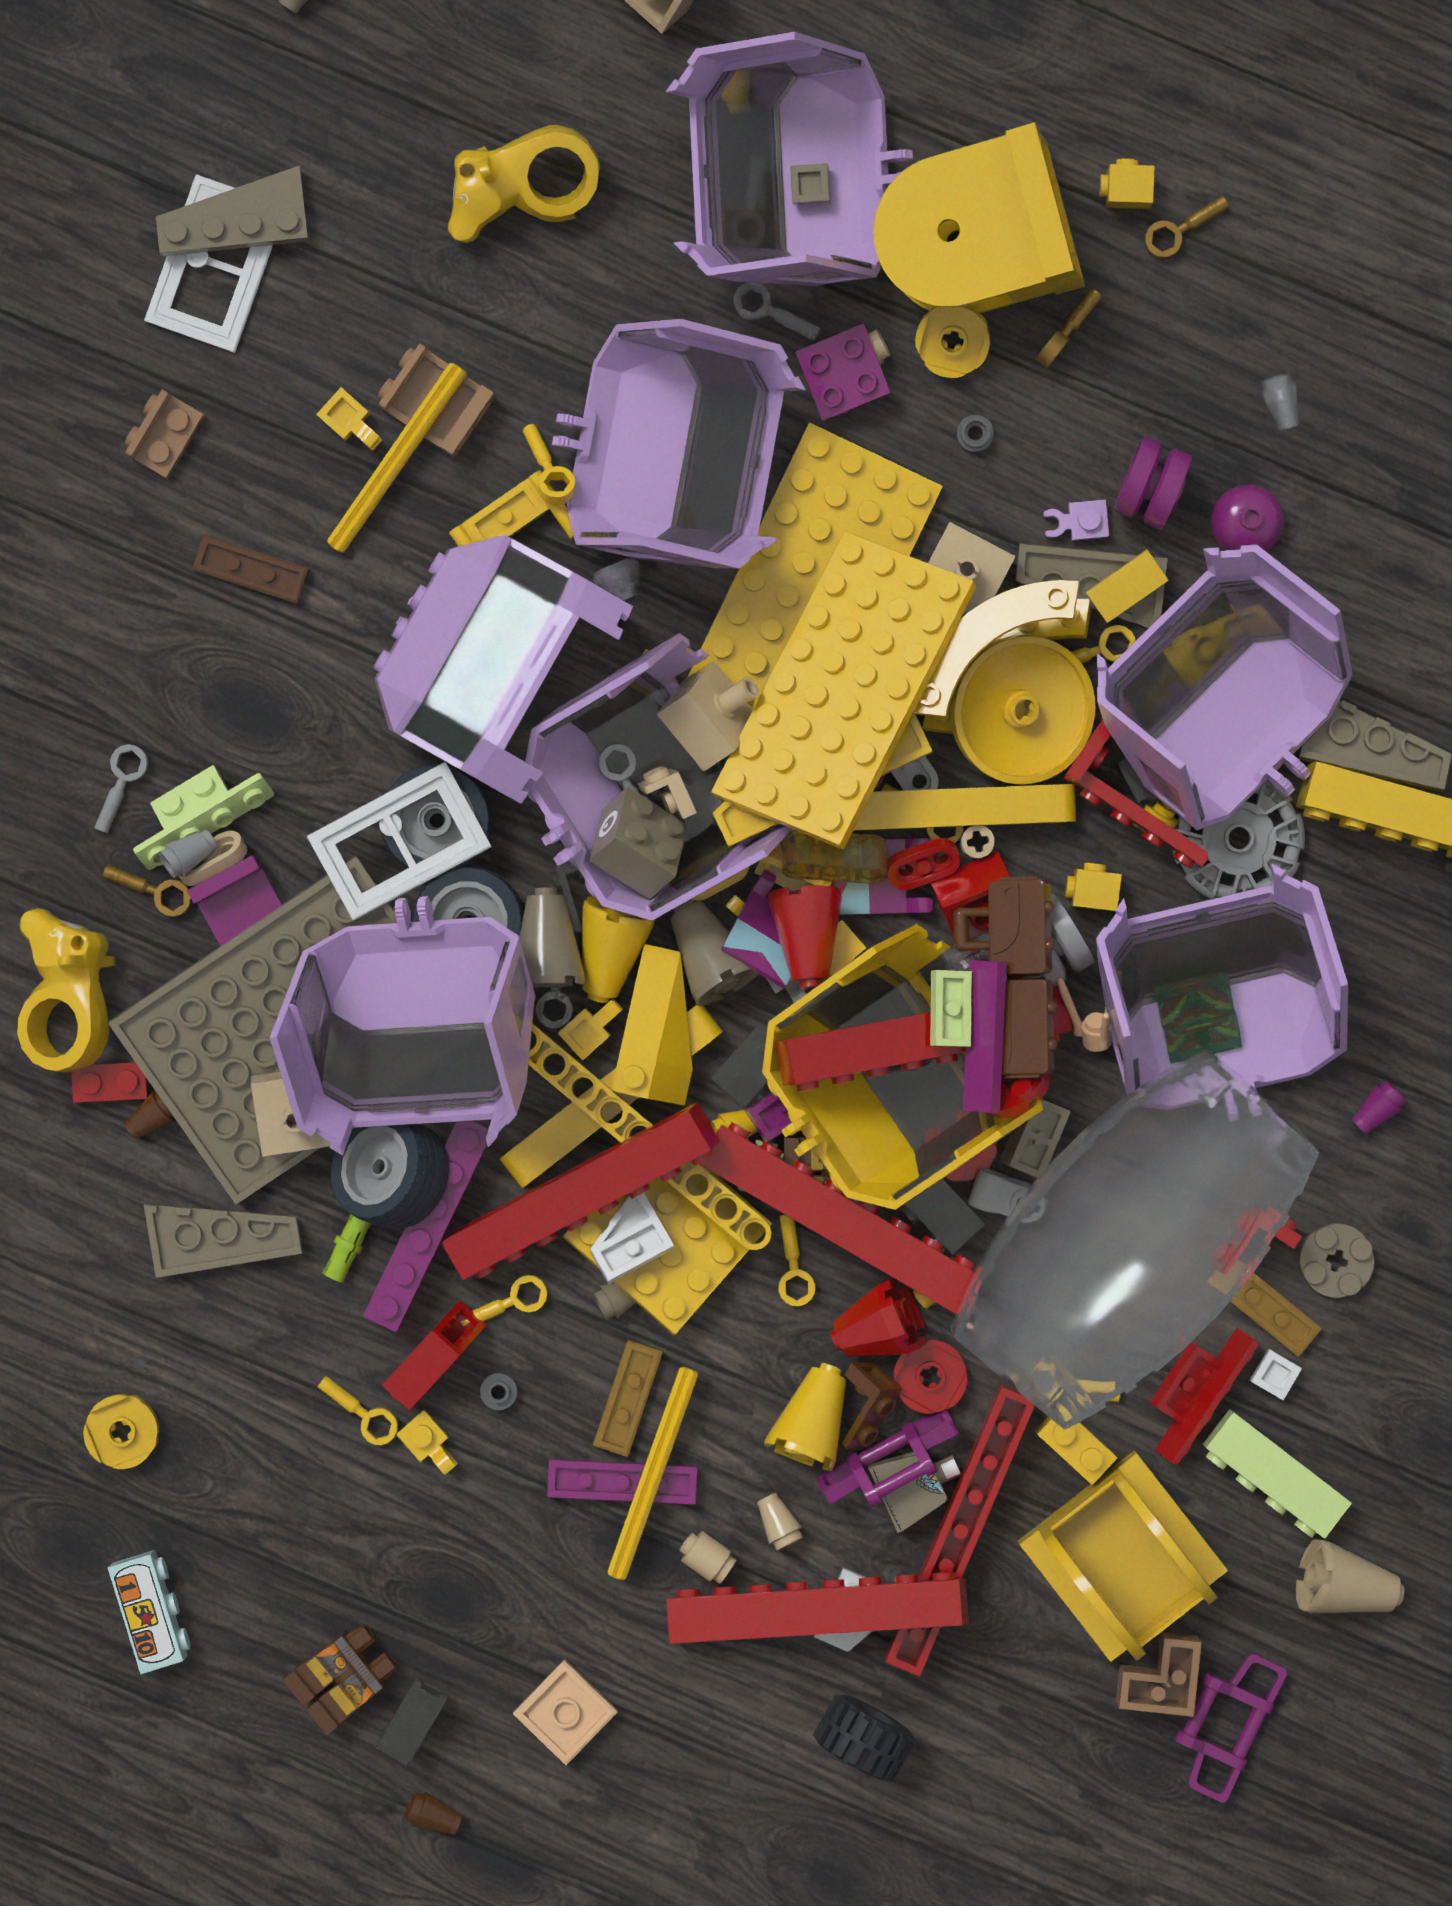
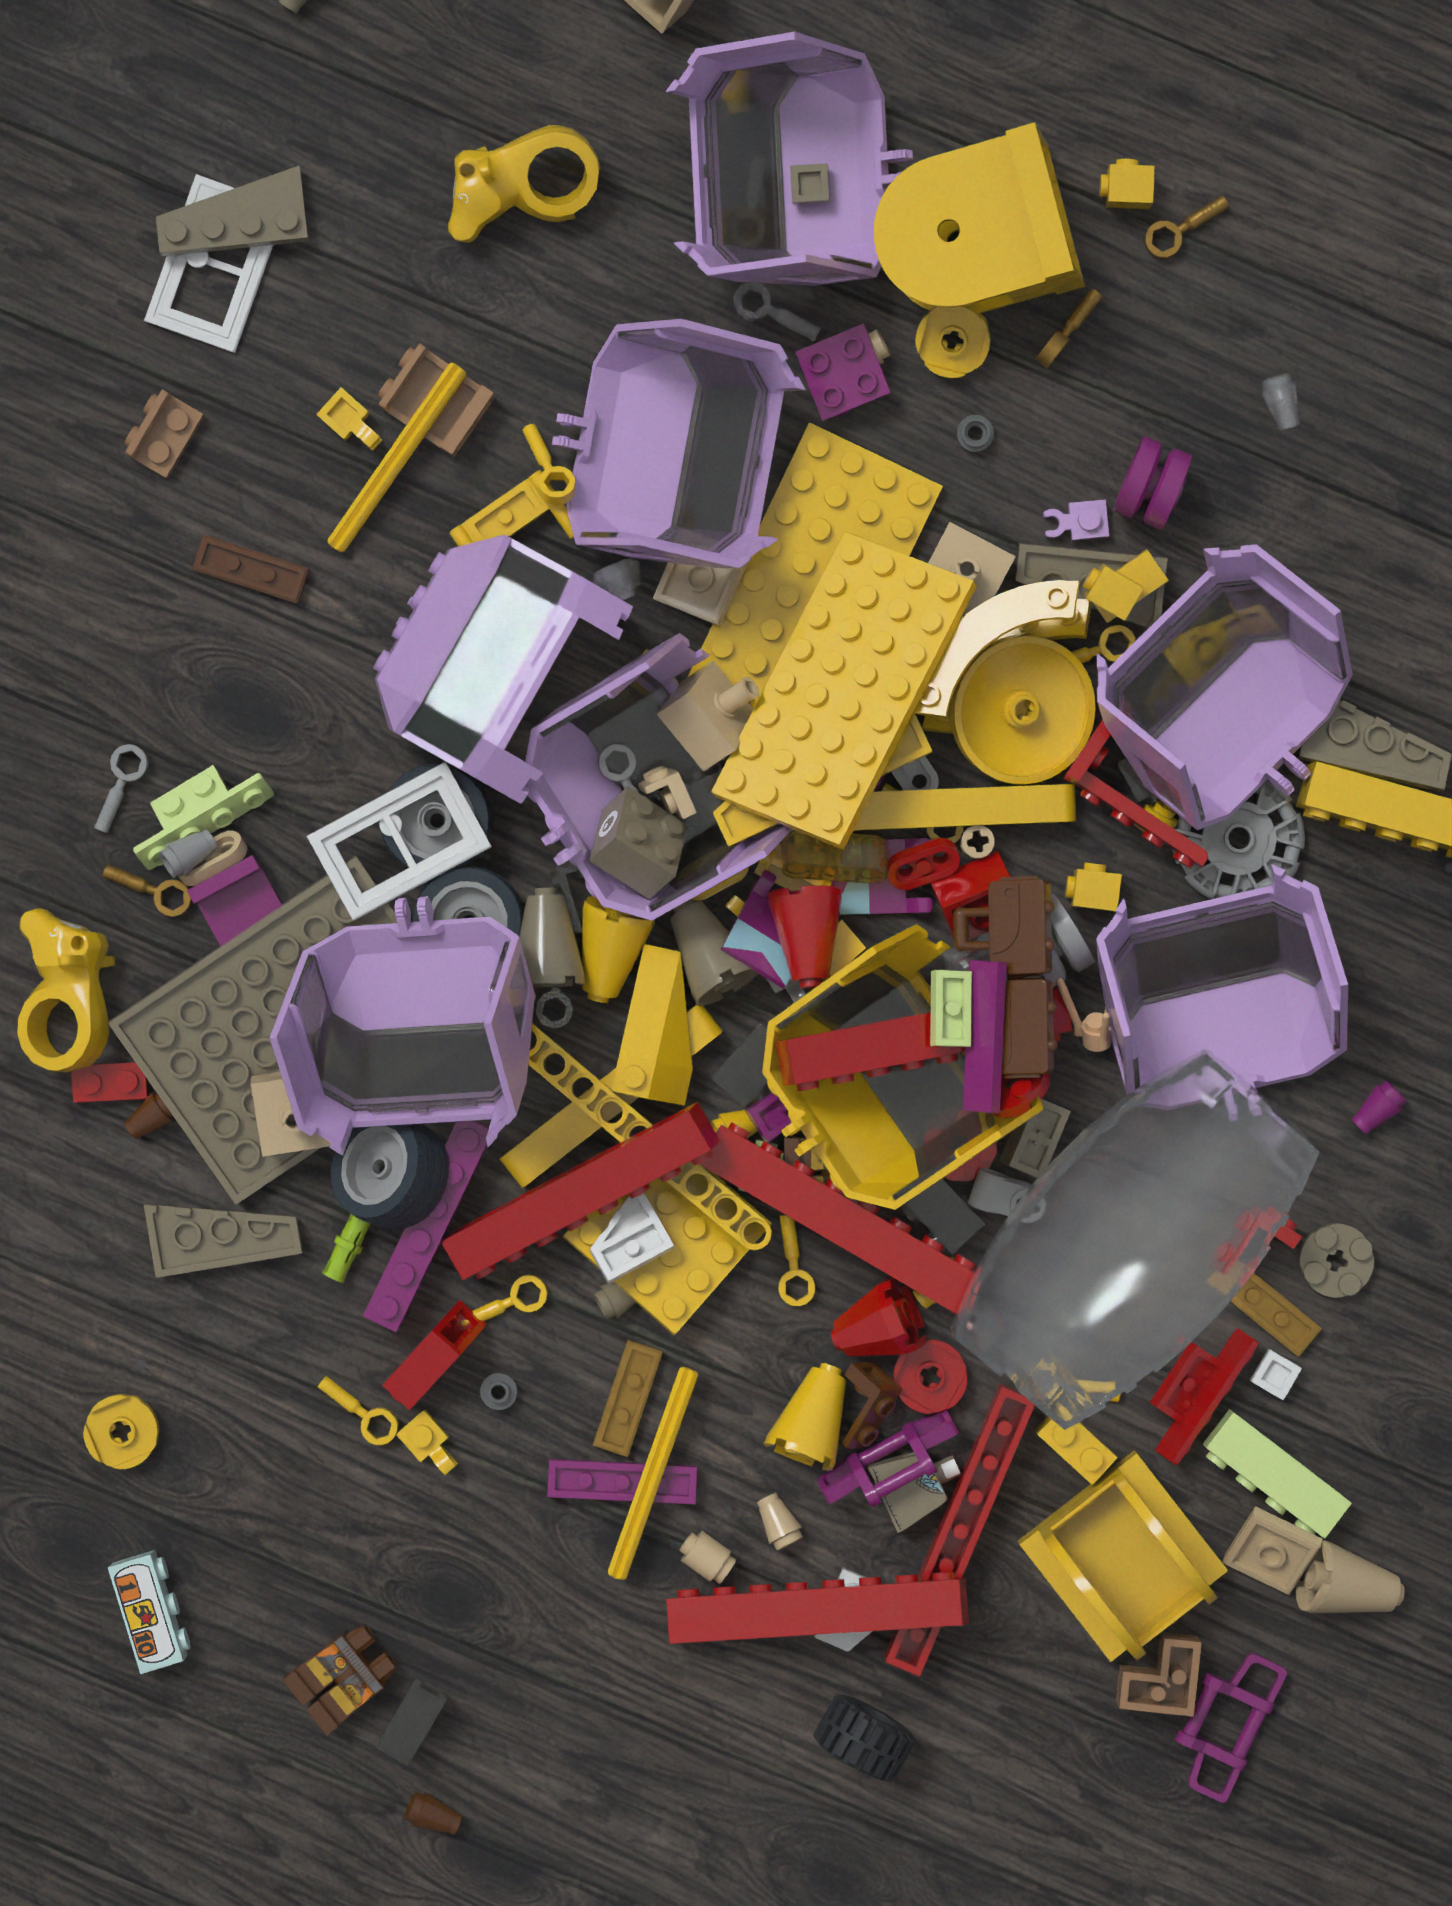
(565, 1712): light nougat plate -> none
(588, 1031): yellow plate -> none
(699, 590): none -> tan plate
(1112, 590): none -> yellow brick
(1197, 1016): slope -> none
(1246, 518): magenta cylinder -> none
(1272, 1550): none -> tan plate

